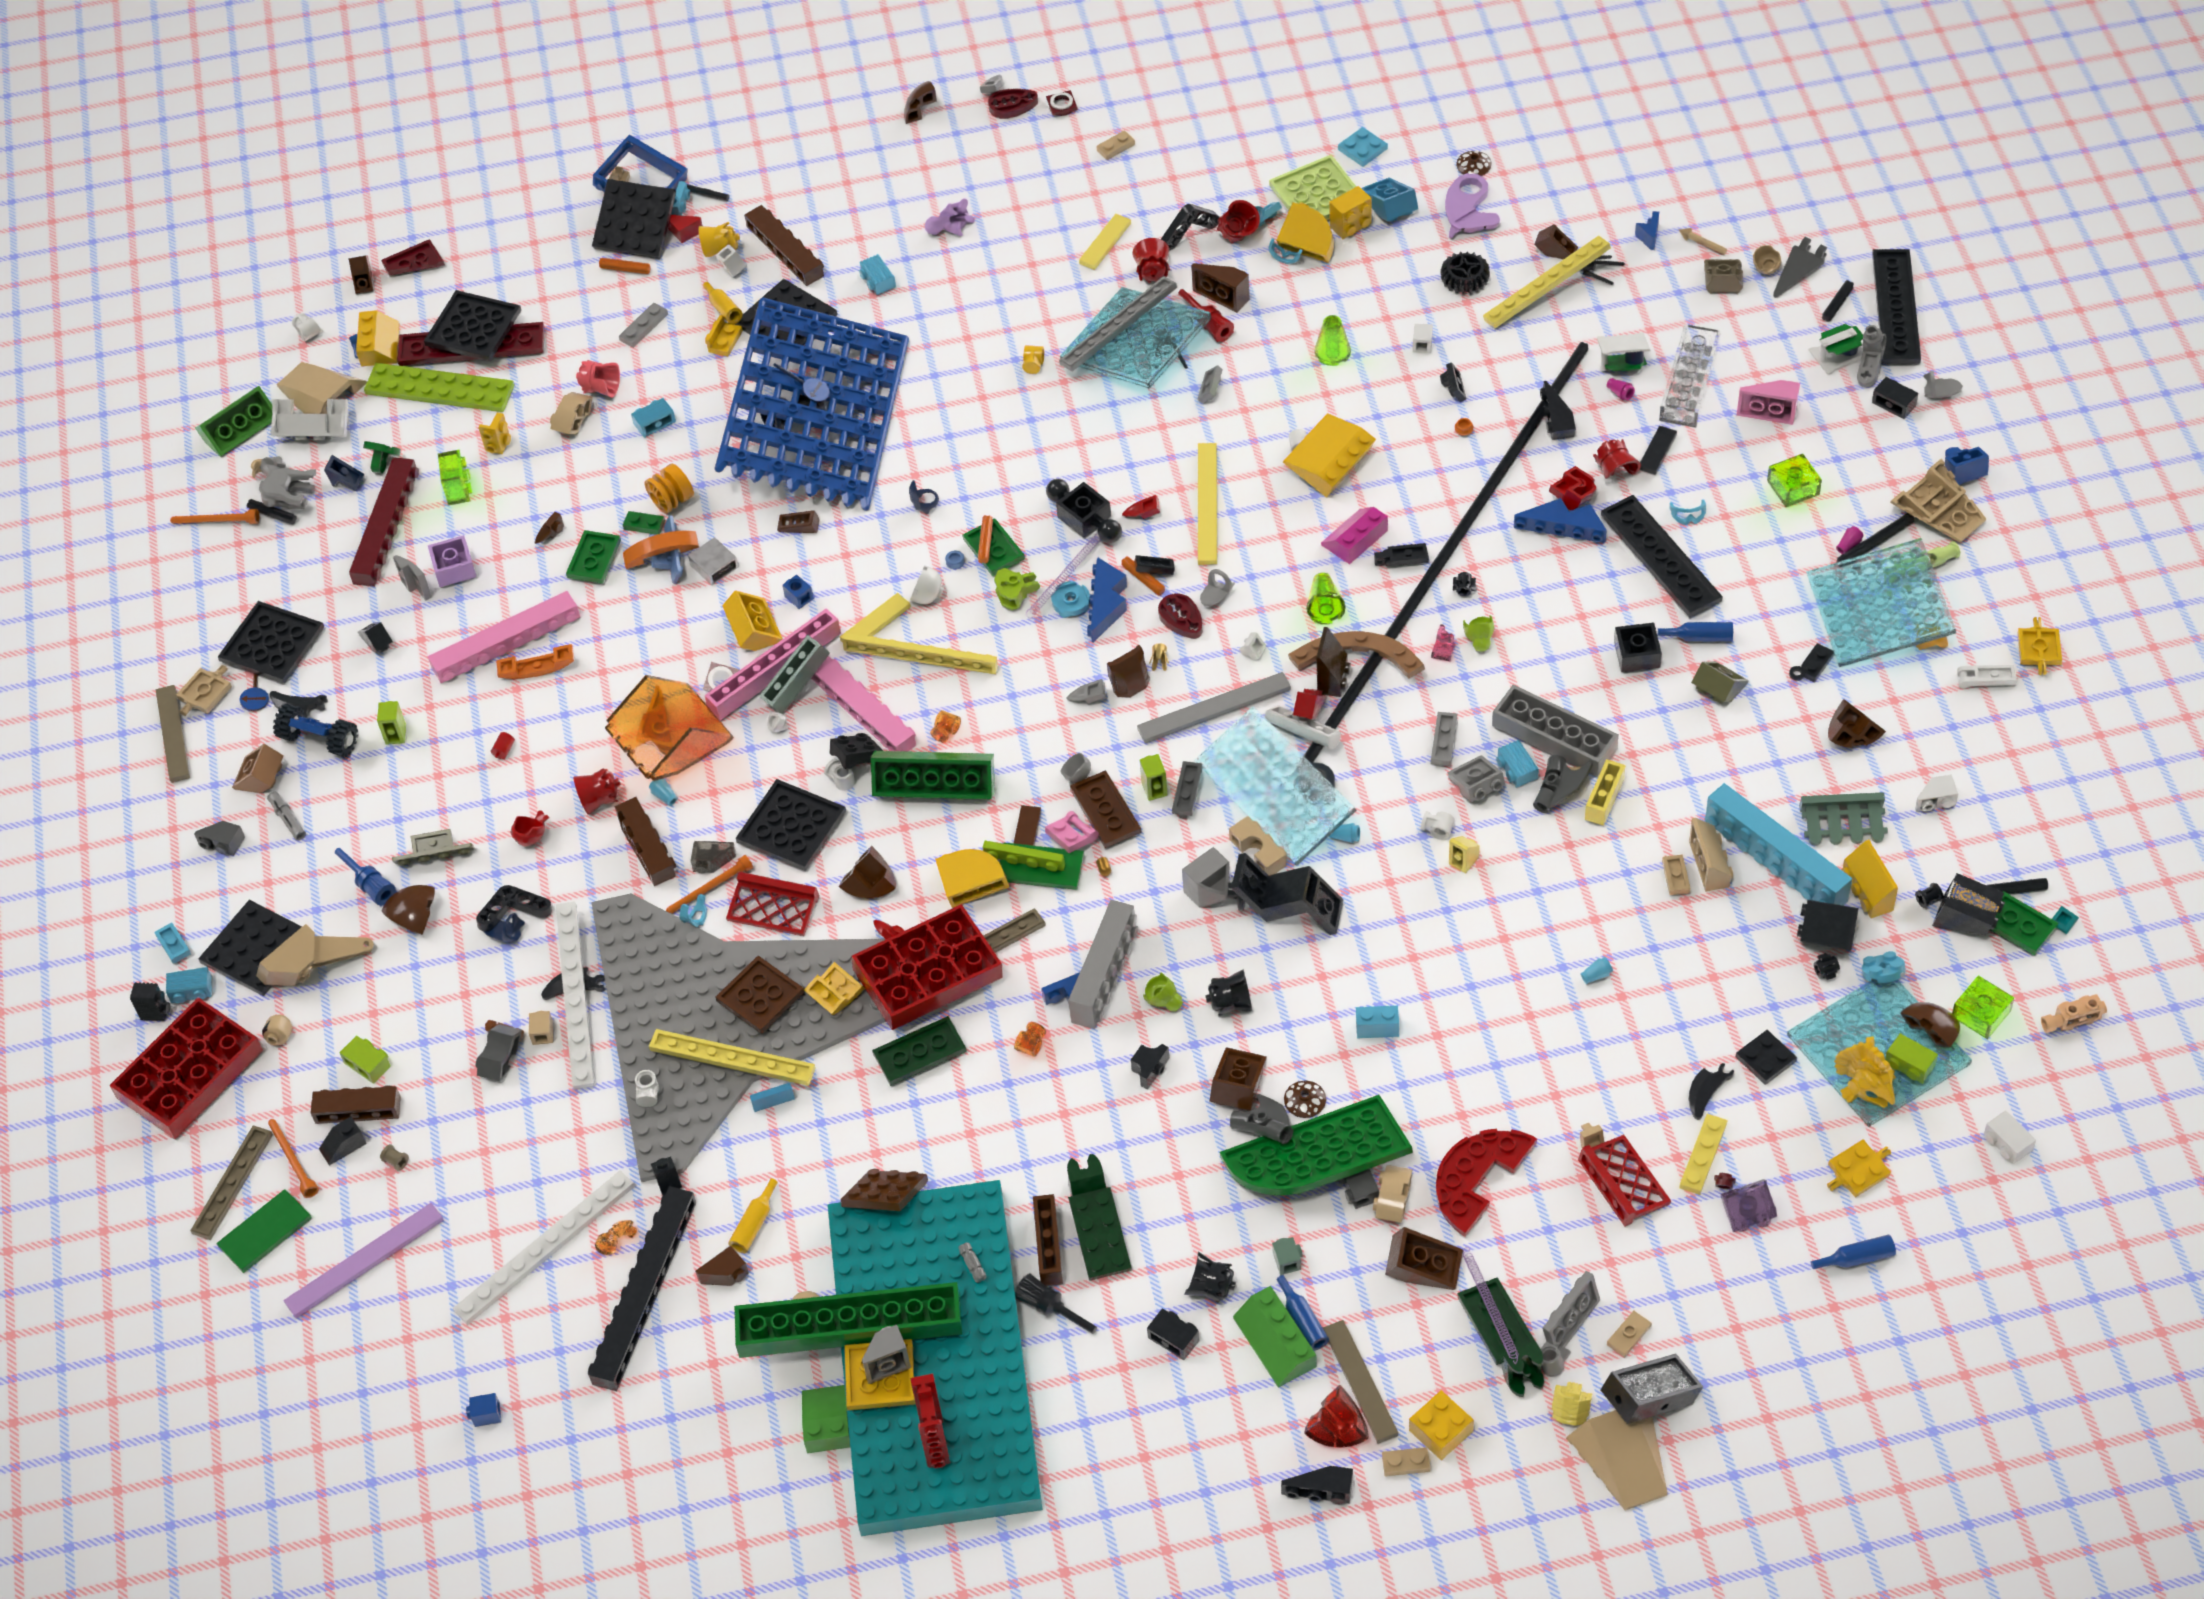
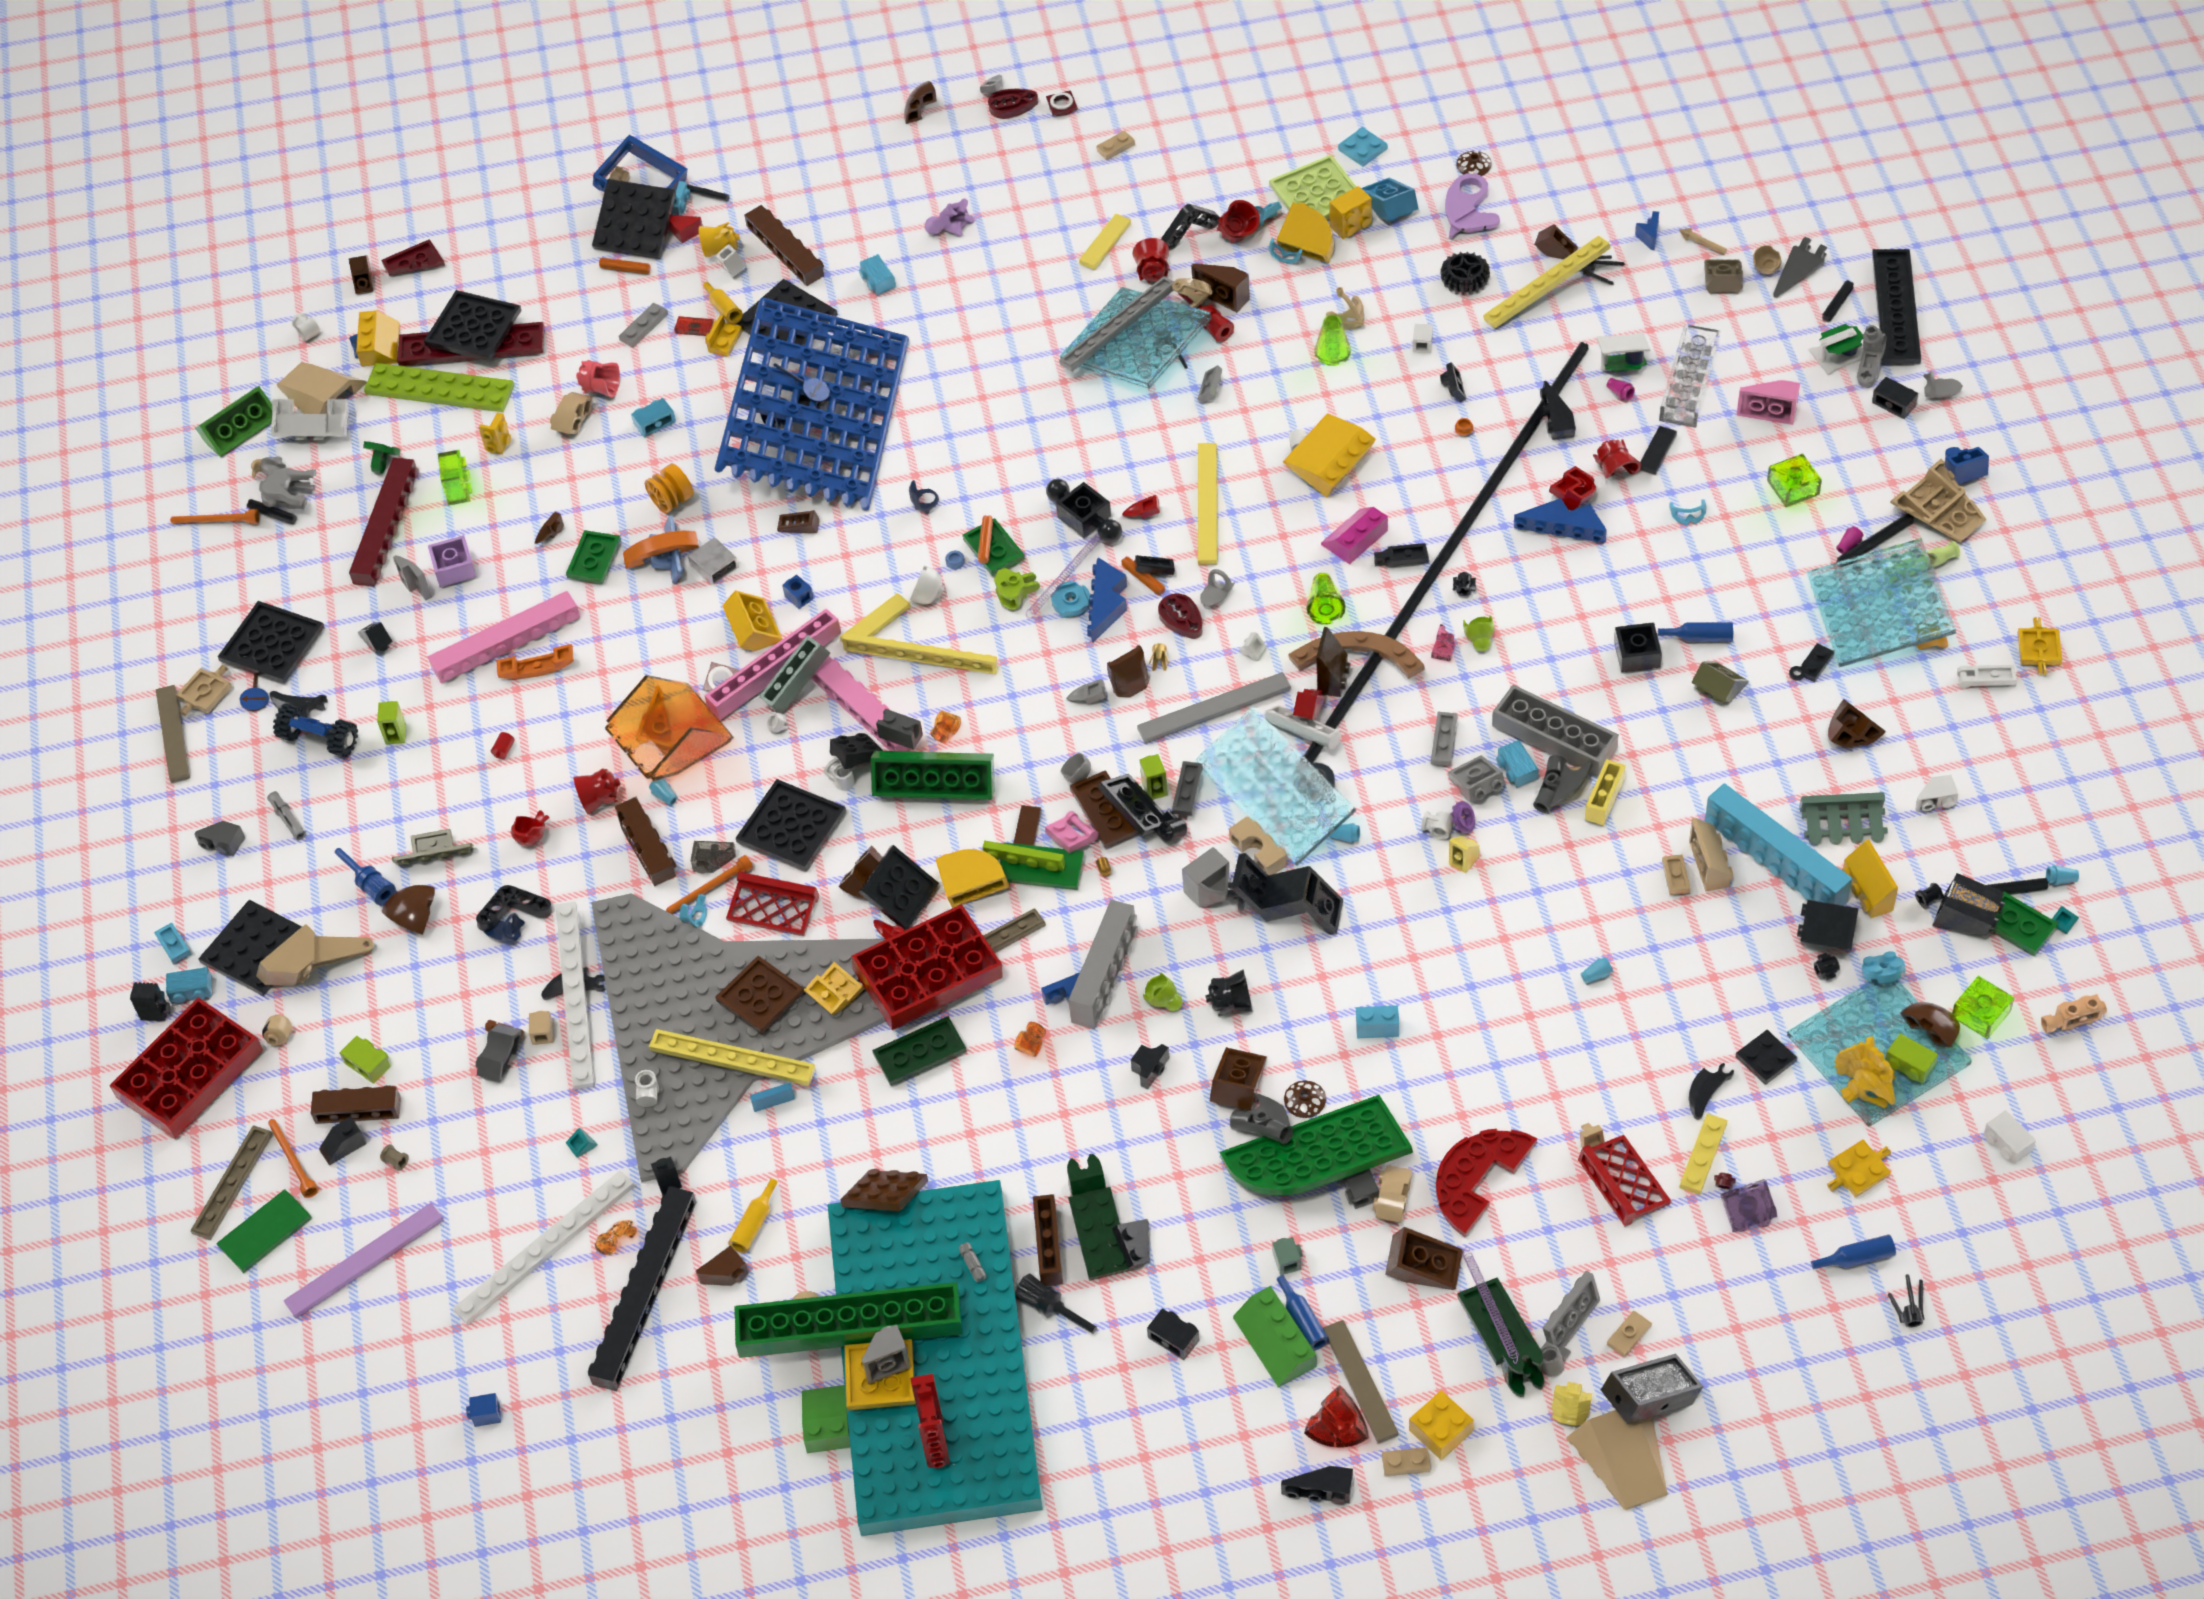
(258, 770): medium nougat slope -> none
(341, 471): dark blue slope -> none
(580, 1143): none -> teal slope
(643, 522): green plate -> none
(693, 326): none -> clear red tile
(898, 887): none -> black plate
(899, 729): none -> dark grey brick
(1033, 358): yellow piece -> none
(1130, 798): none -> black hinge
(1133, 1242): none -> wing
(1188, 286): none -> tan helmet
(1211, 1279): black hat -> none
(1353, 312): none -> tan helmet
(1466, 824): none -> medium lavender gear
(1661, 556): black plate -> none
(1912, 1315): none -> black plant
(2061, 875): none -> medium azure cone

